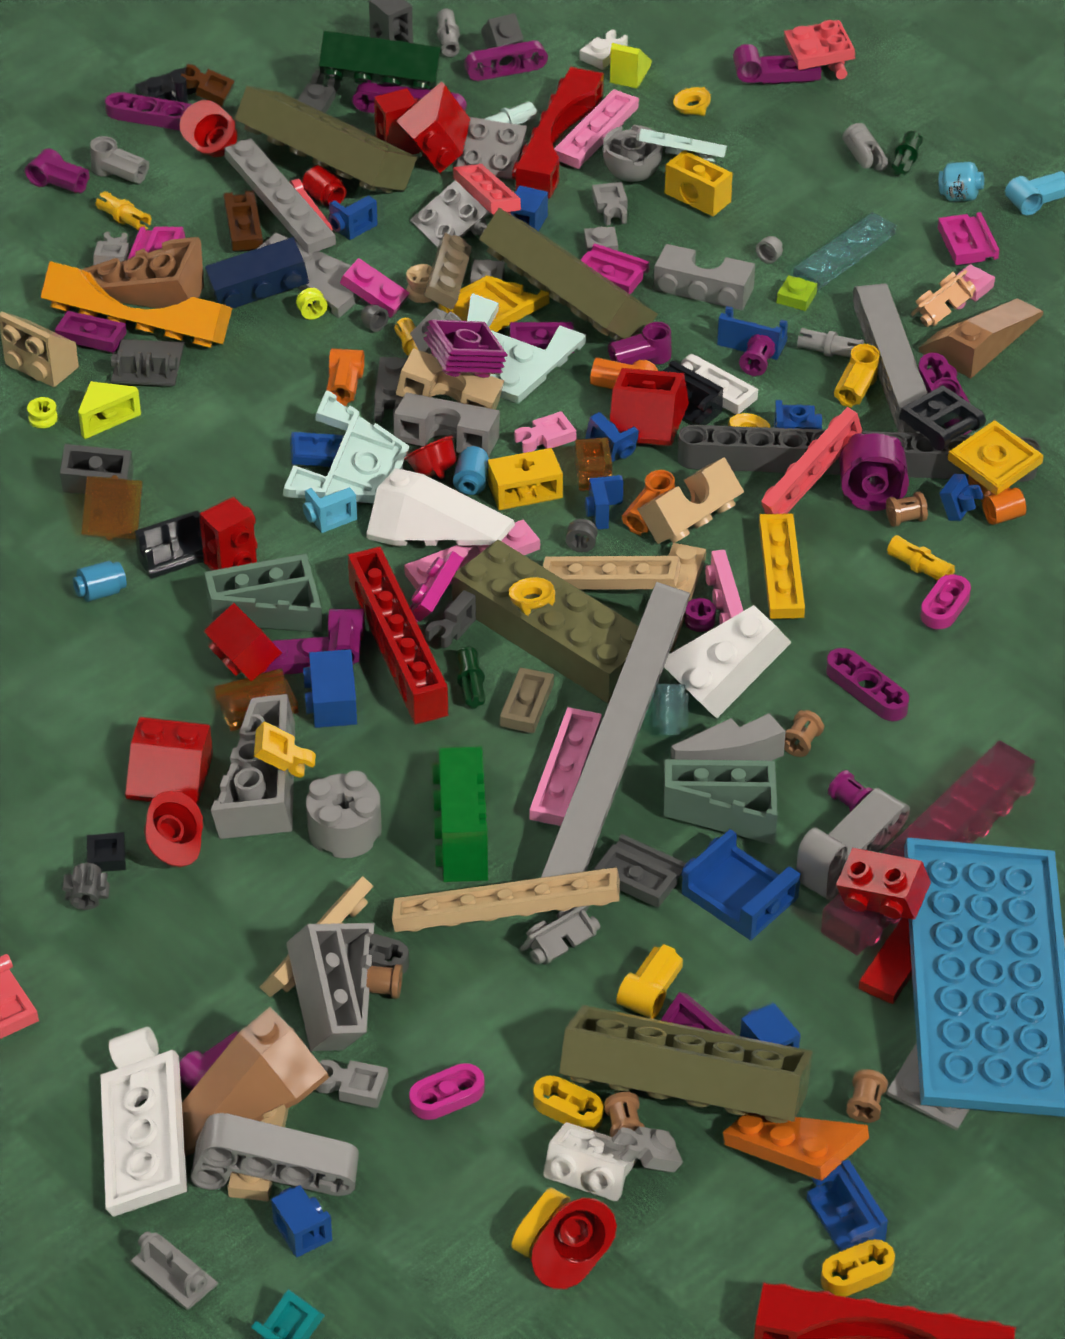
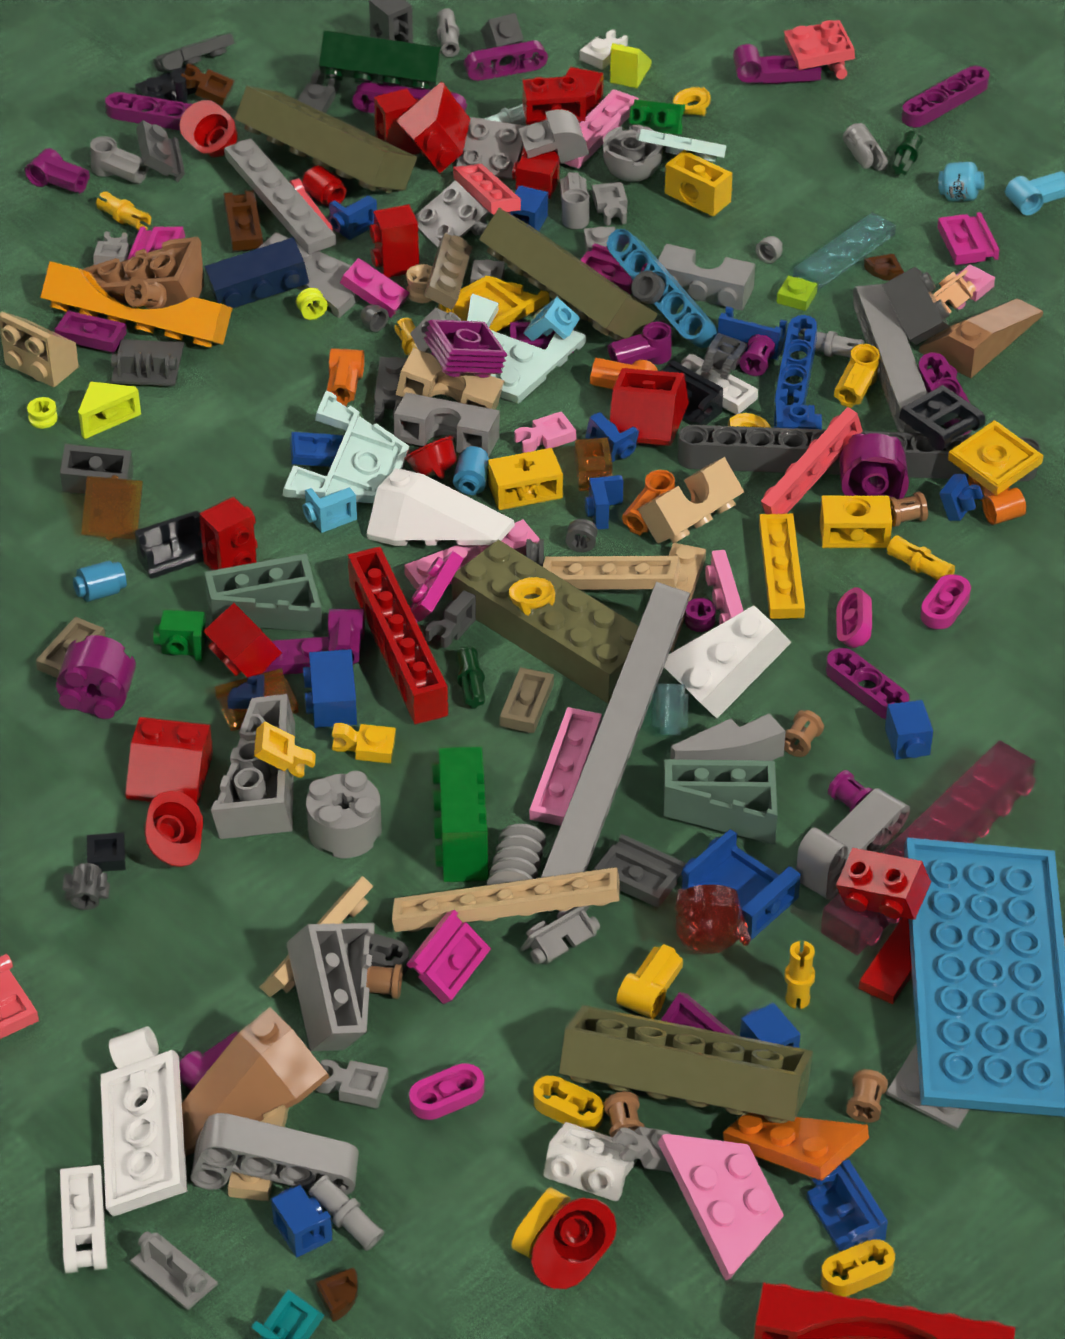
(53, 656): none -> dark tan plate
(83, 1217): none -> white plate
(95, 676): none -> magenta brick
(142, 297): none -> medium nougat bush
(160, 151): none -> dark grey plate
(181, 633): none -> green brick
(191, 53): none -> dark grey hinge
(241, 696): none -> dark blue tile
(338, 1293): none -> reddish brown tile
(346, 1212): none -> light grey pin
(370, 743): none -> yellow plate
(395, 240): none -> red brick
(448, 956): none -> dark pink plate
(517, 854): none -> light grey piece
(535, 551): none -> dark grey bush
(553, 94): none -> red brick
(555, 317): none -> medium azure bracket
(559, 133): none -> light grey brick
(574, 201): none -> light grey piece
(647, 287): none -> dark grey tile
(658, 116): none -> green hips
(674, 295): none -> dark azure beam
(710, 918): none -> clear red helmet
(723, 354): none -> dark grey hinge
(724, 1195): none -> bright pink wing
(797, 367): none -> blue beam
(799, 974): none -> yellow pin
(854, 618): none -> dark pink plate
(855, 521): none -> yellow brick
(883, 267): none -> reddish brown tile
(909, 729): none -> blue brick
(916, 305): none -> dark grey brick
(921, 110): none -> magenta beam

